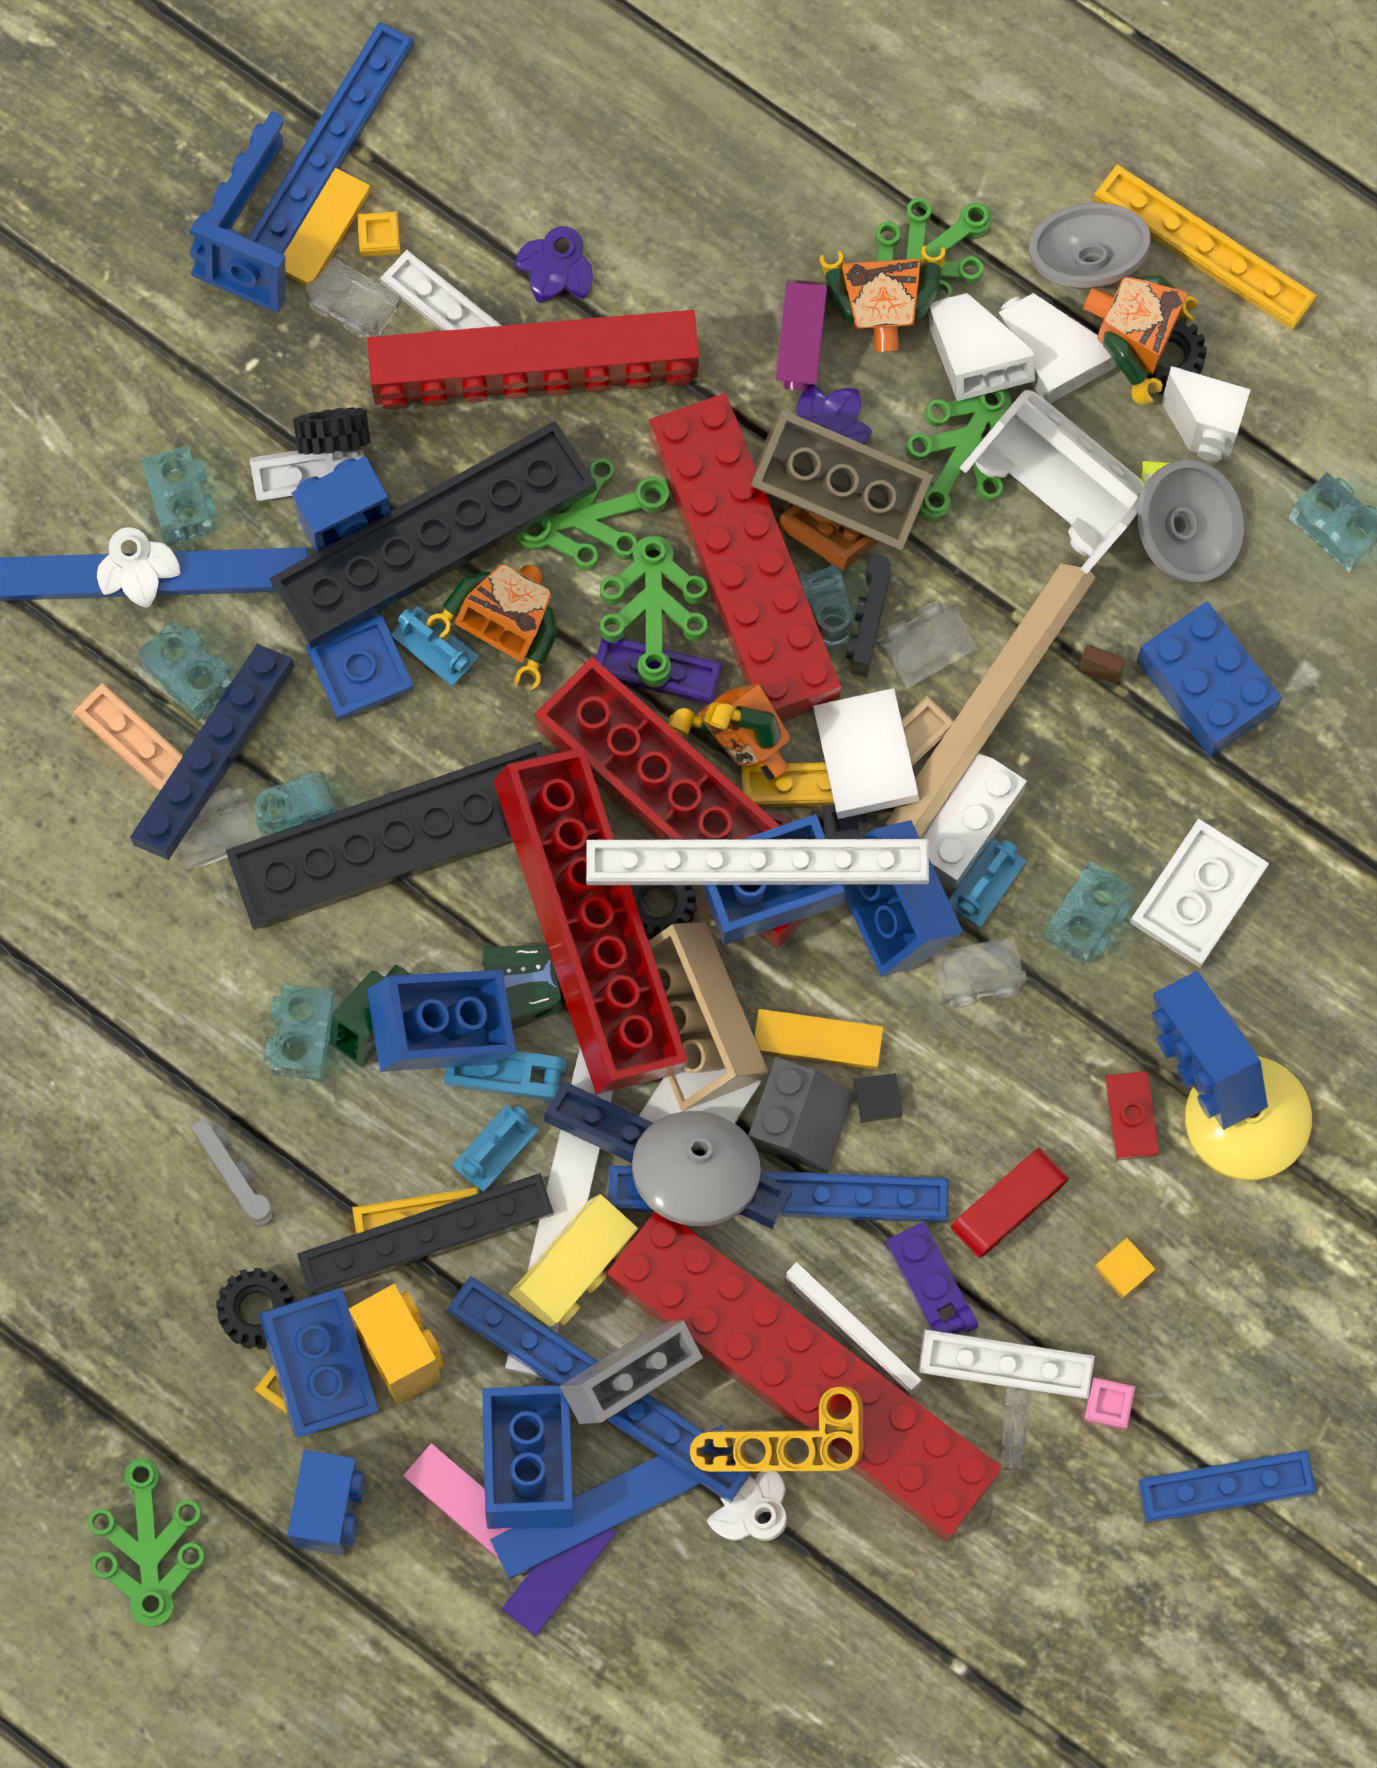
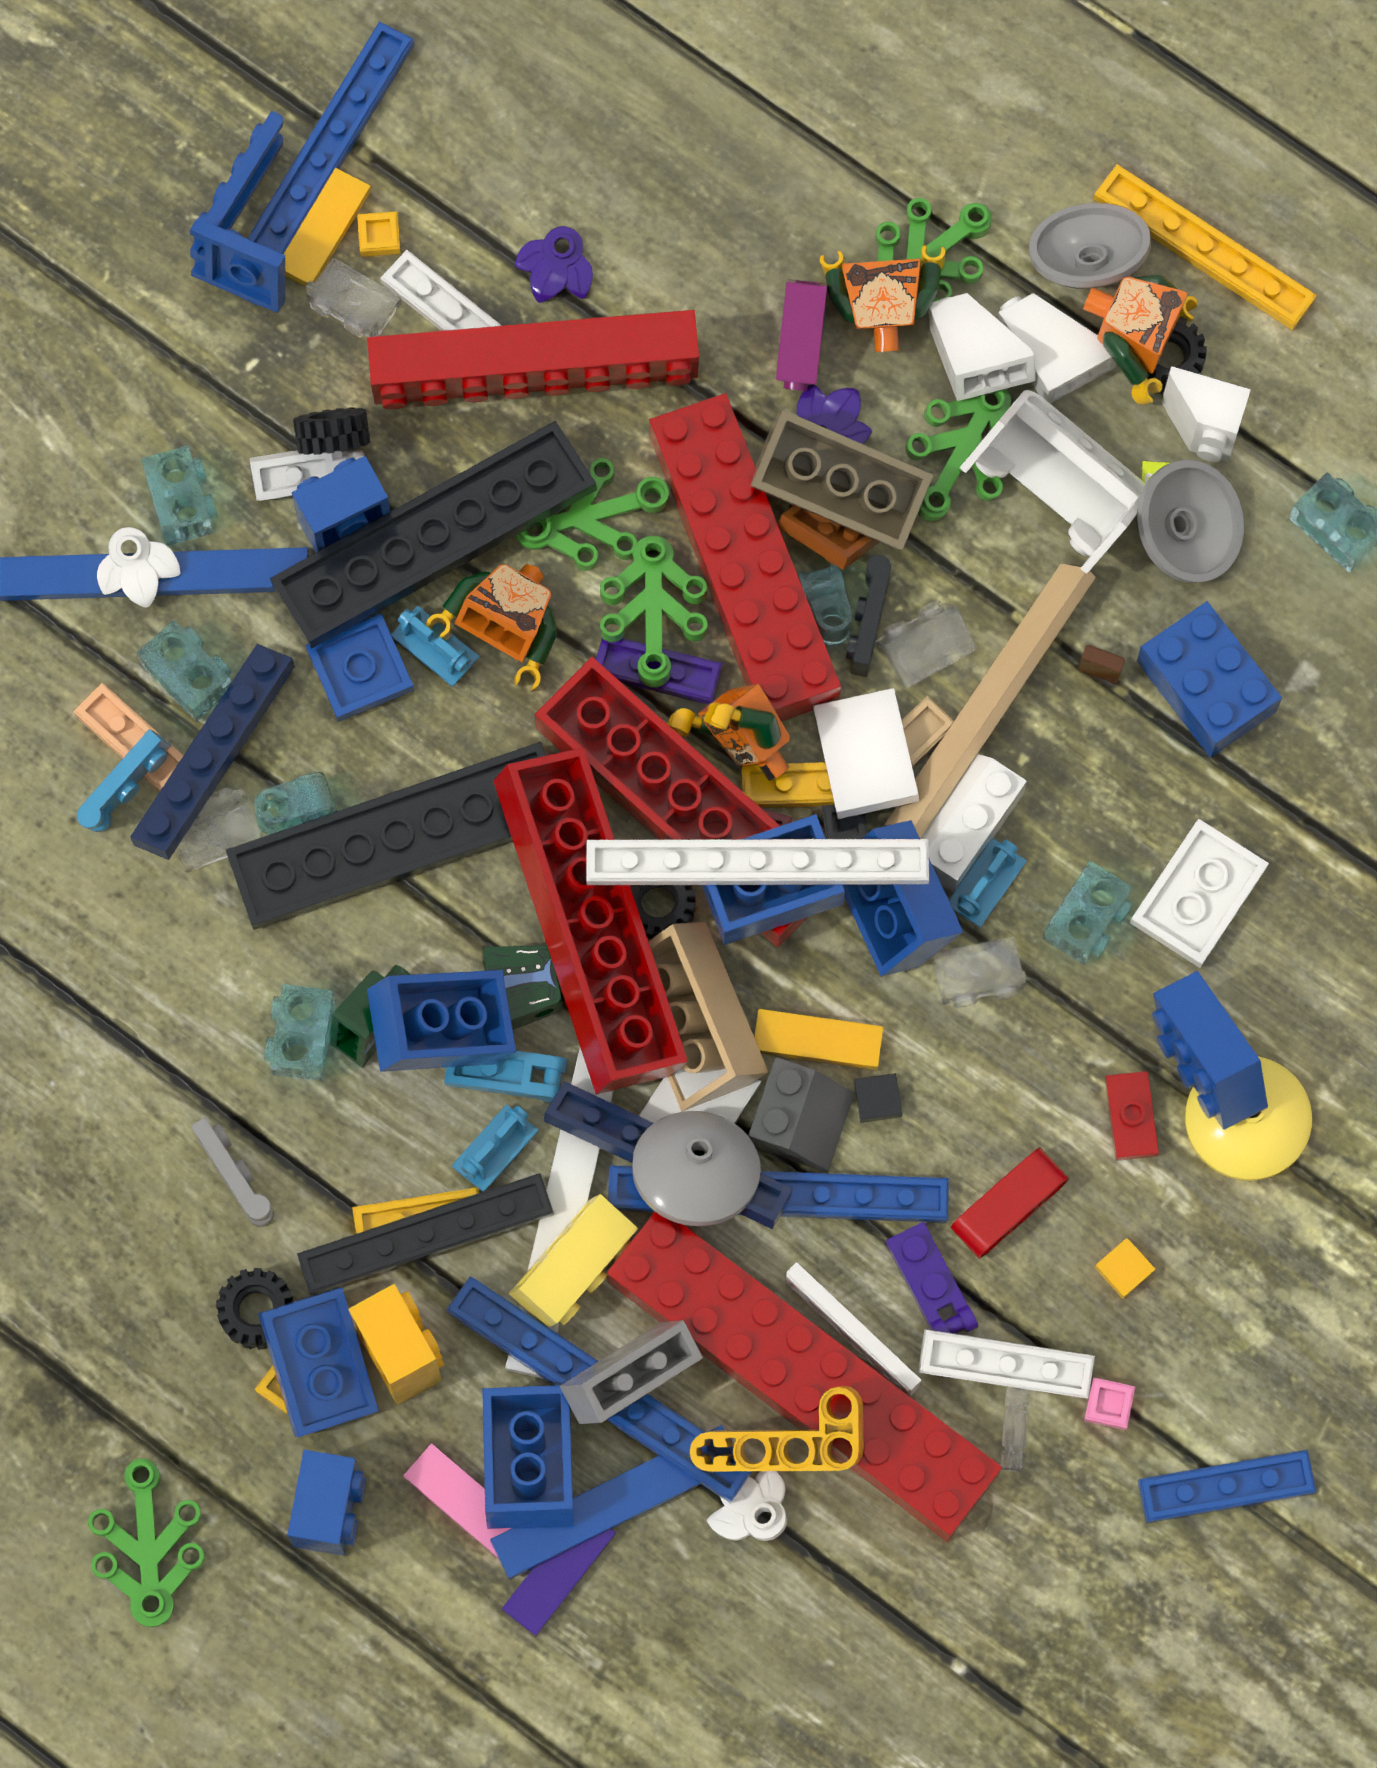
(123, 781): none -> dark azure plate

